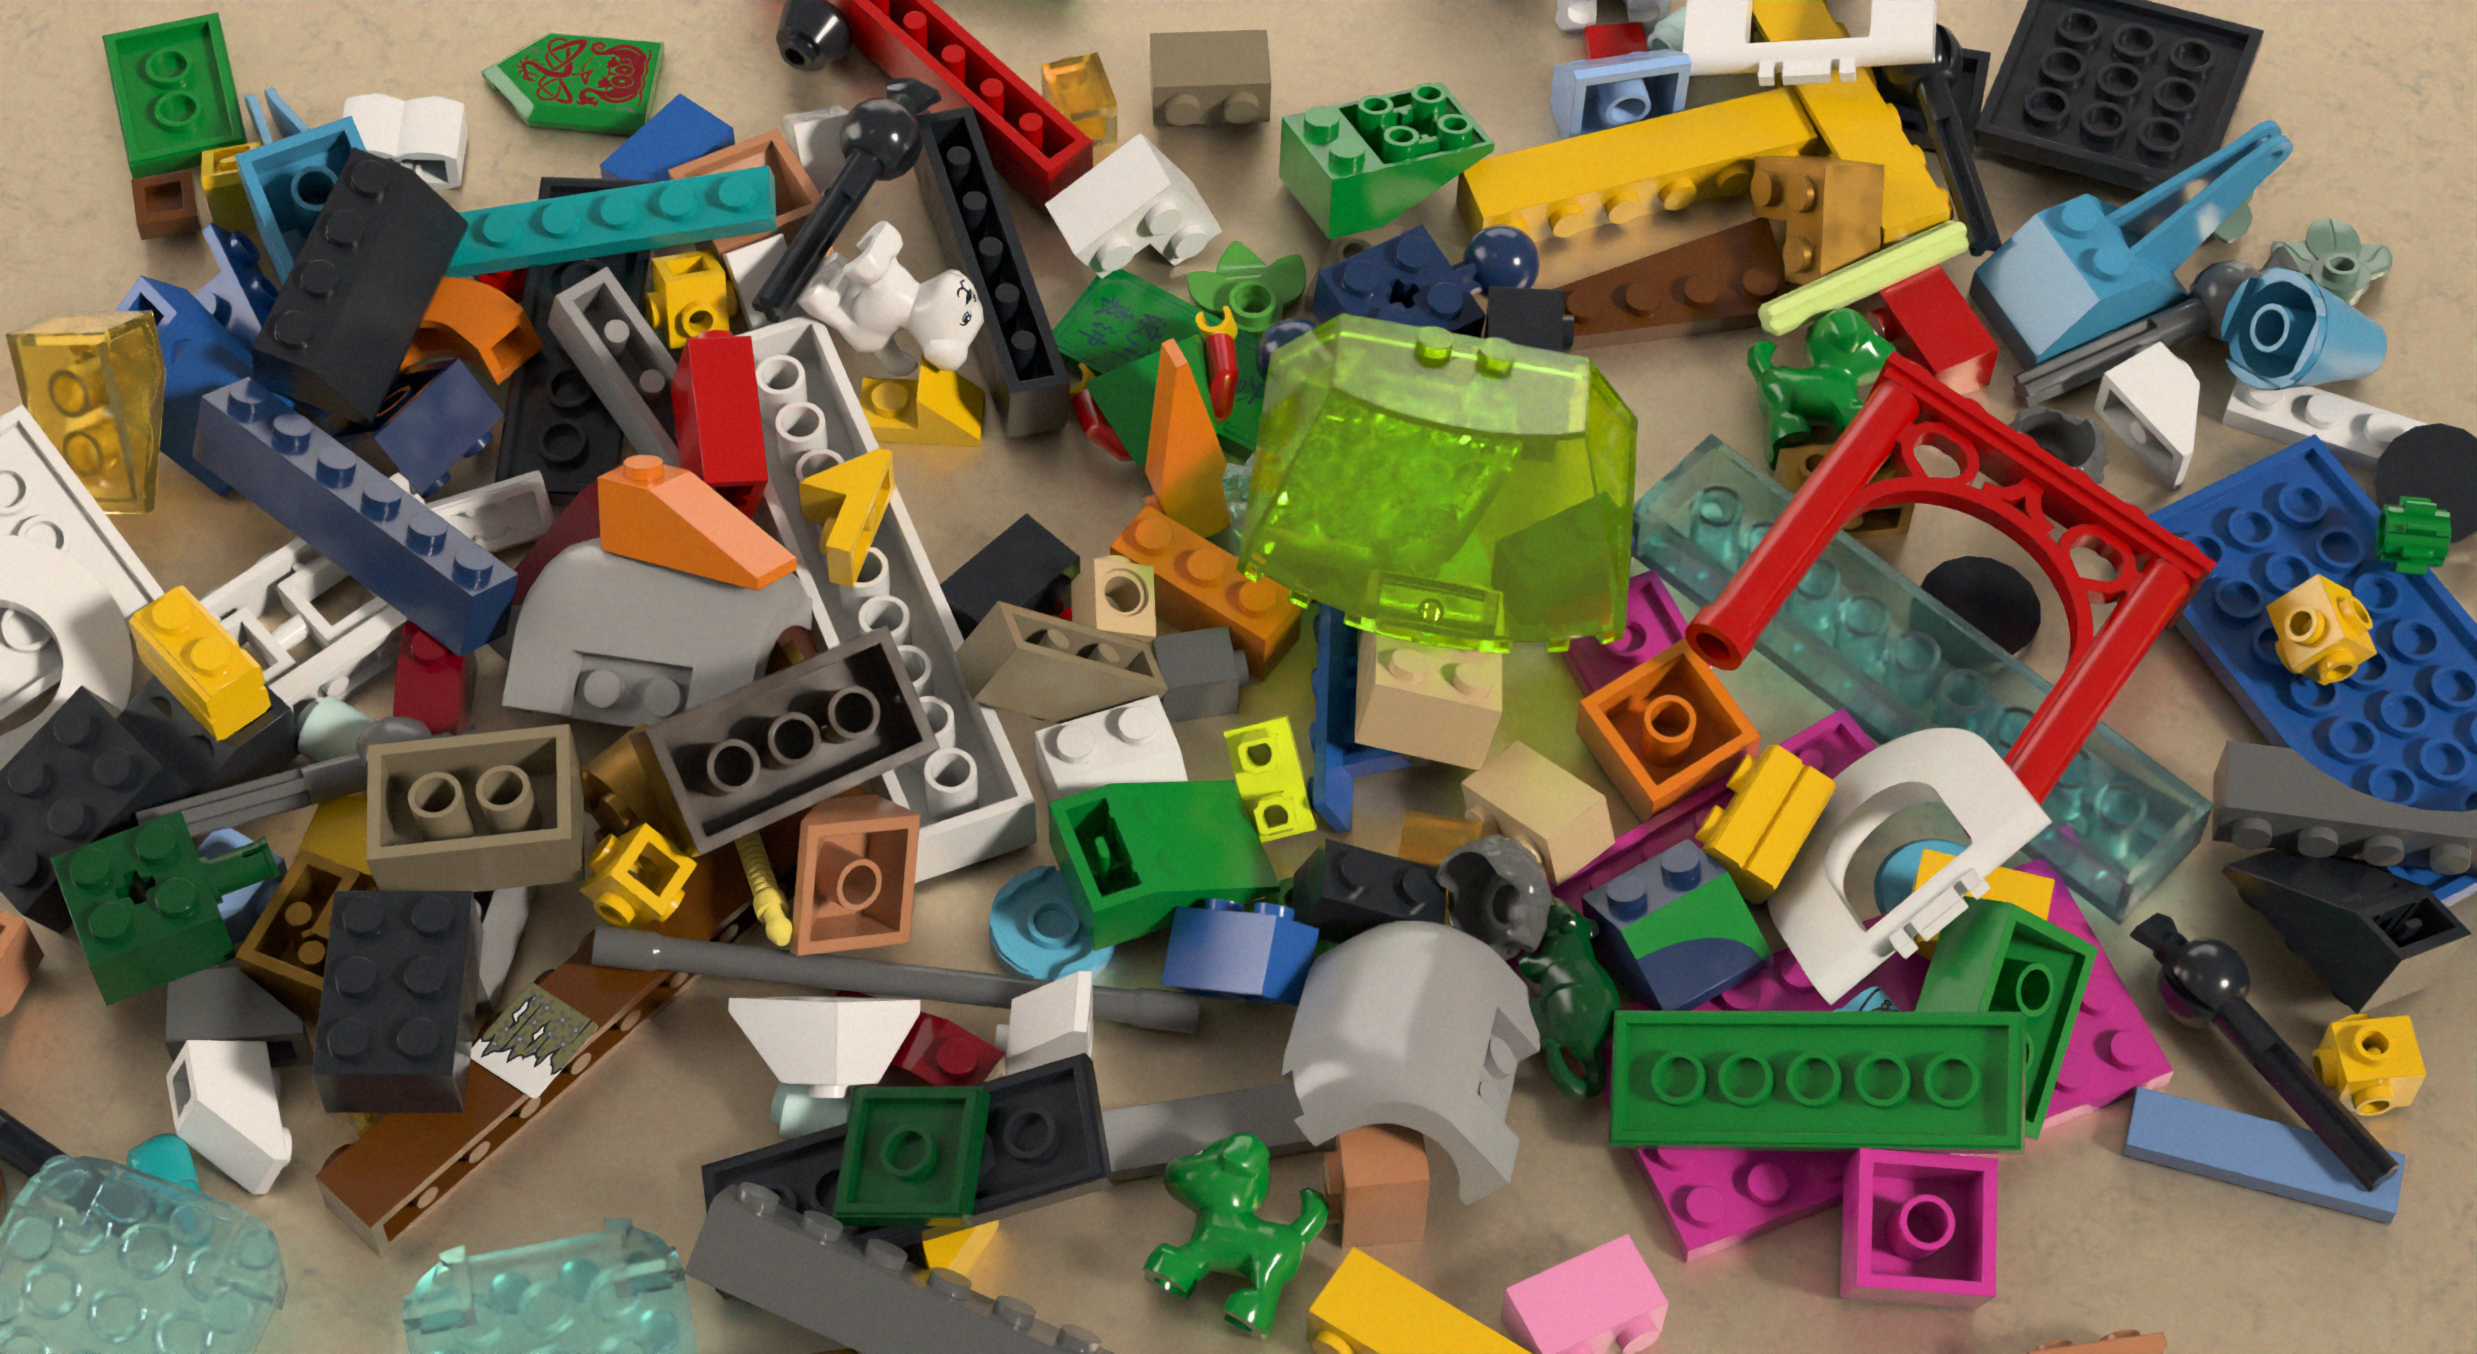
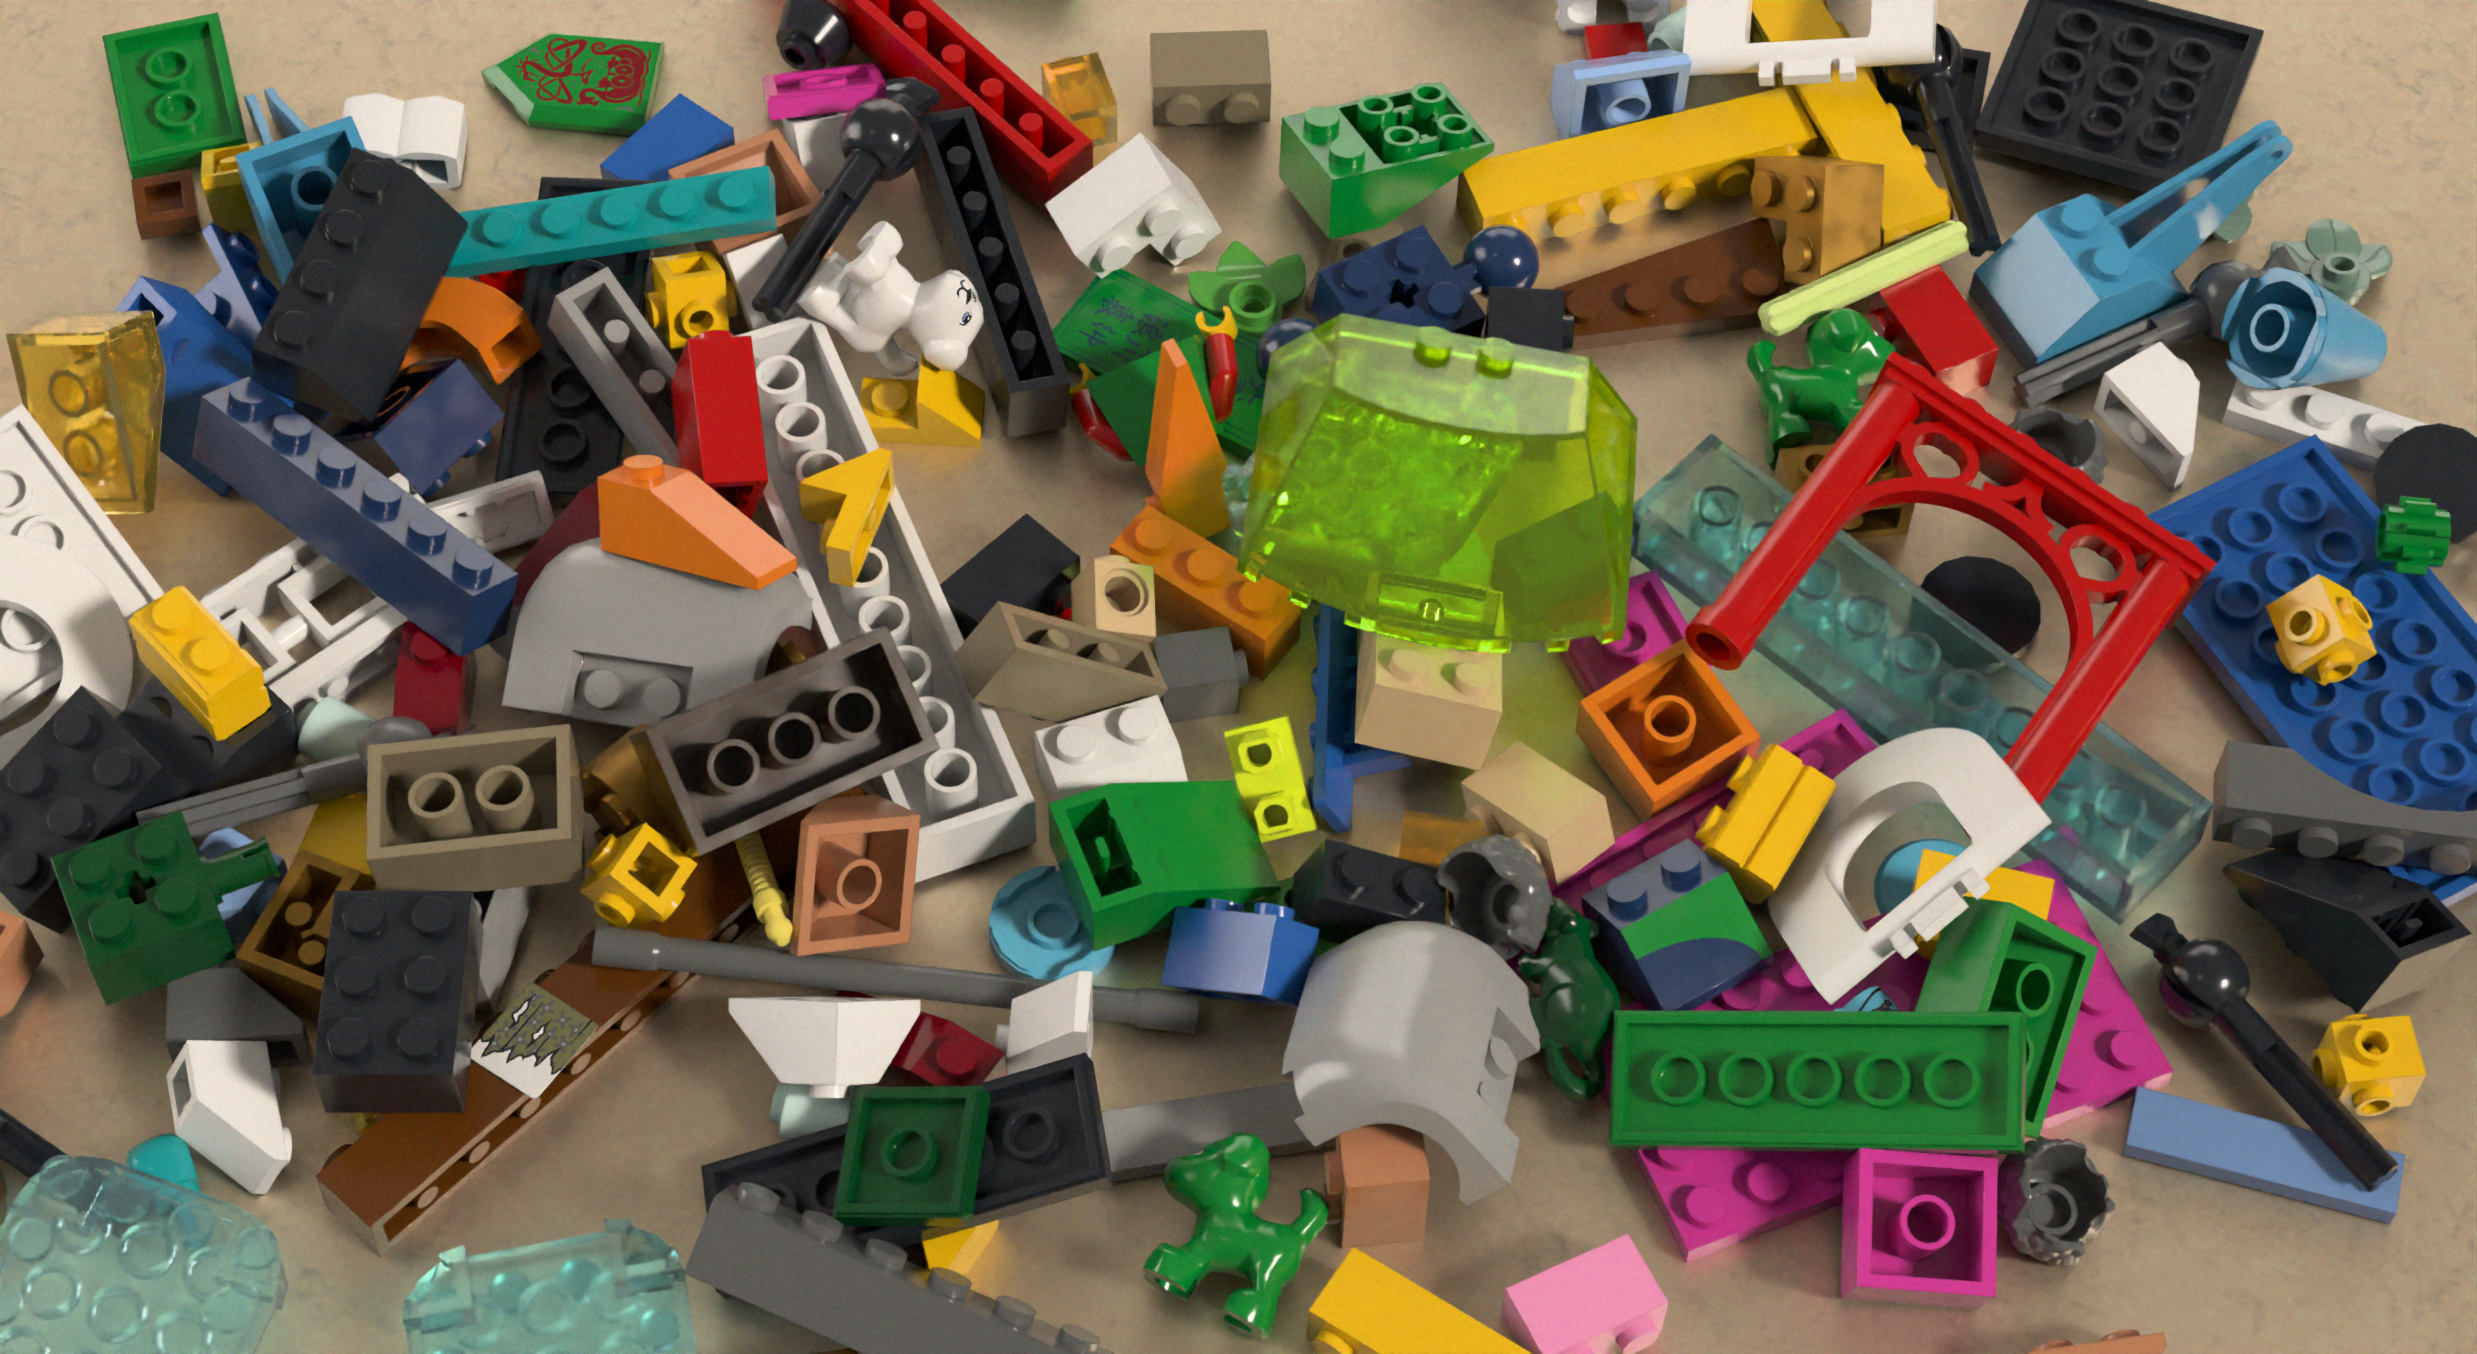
(821, 90): none -> dark pink tile
(2052, 1200): none -> dark grey hair

